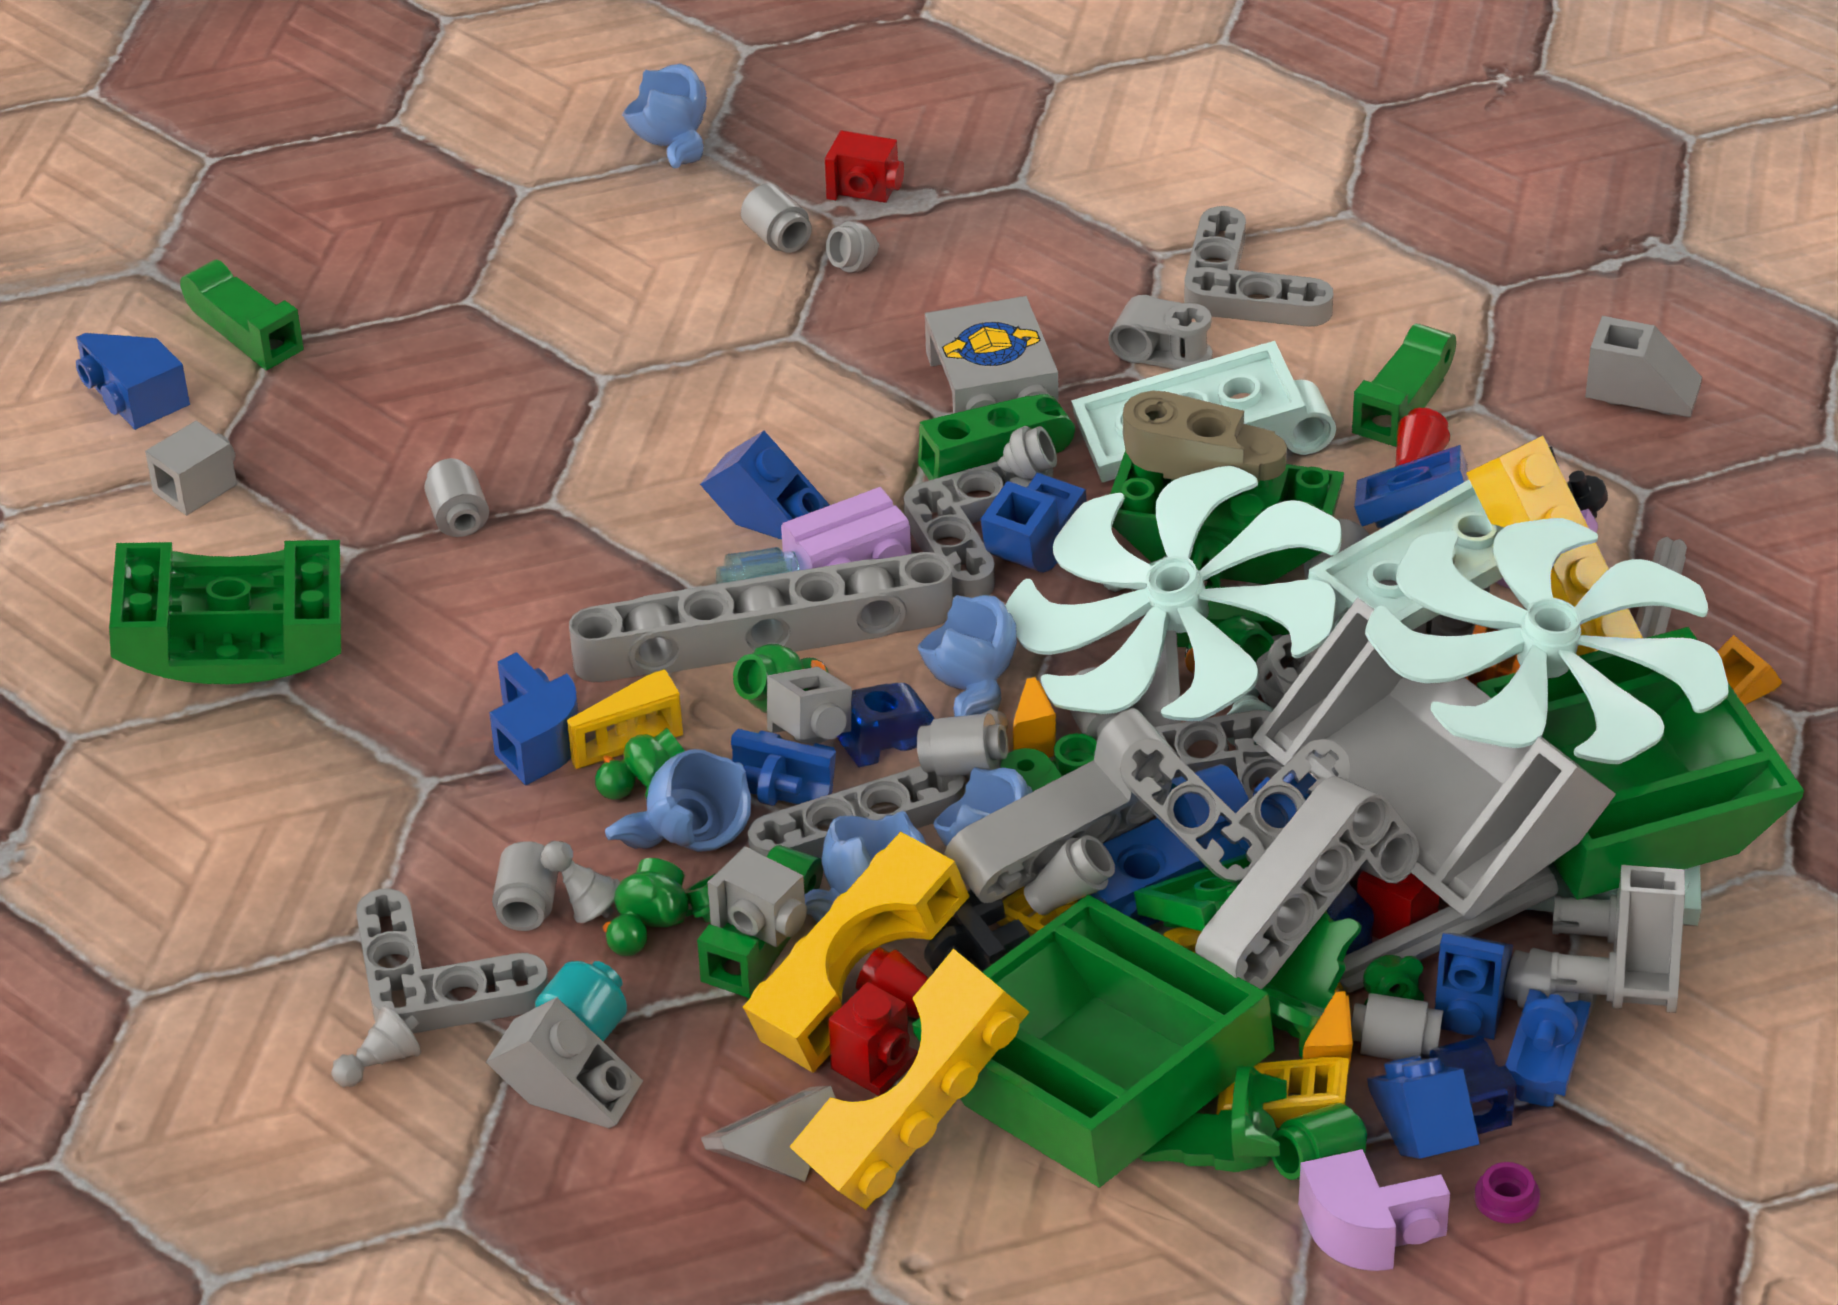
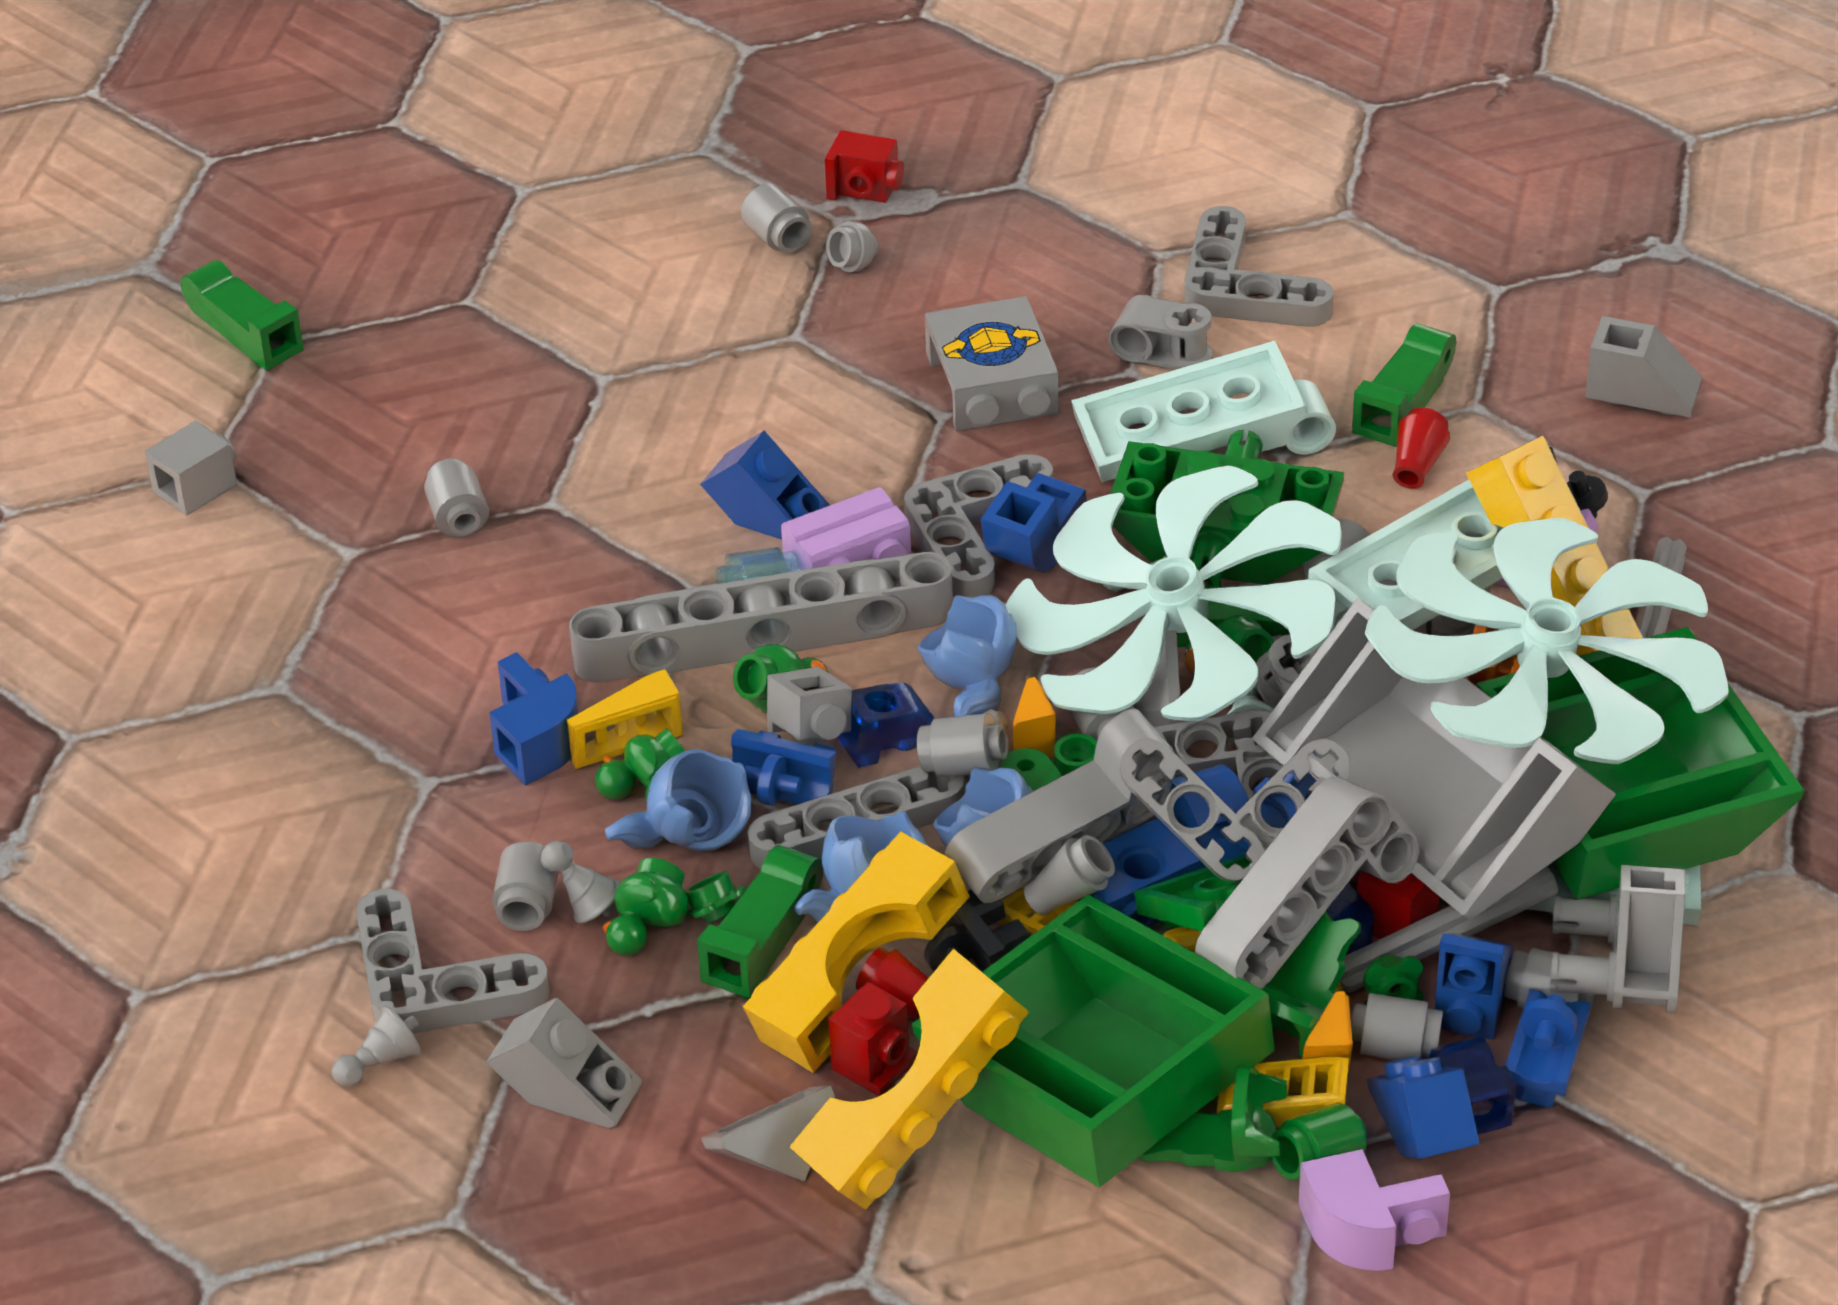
(133, 376): blue slope -> none
(226, 614): green slope -> none
(590, 994): teal head -> none
(670, 112): medium blue hair -> none
(758, 897): light grey brick -> none
(979, 434): green leg -> none
(1028, 453): light grey plate -> none
(1192, 435): dark tan piece -> none
(1395, 491): blue plate -> none
(1507, 1193): magenta plate -> none
(1747, 671): light orange slope -> none

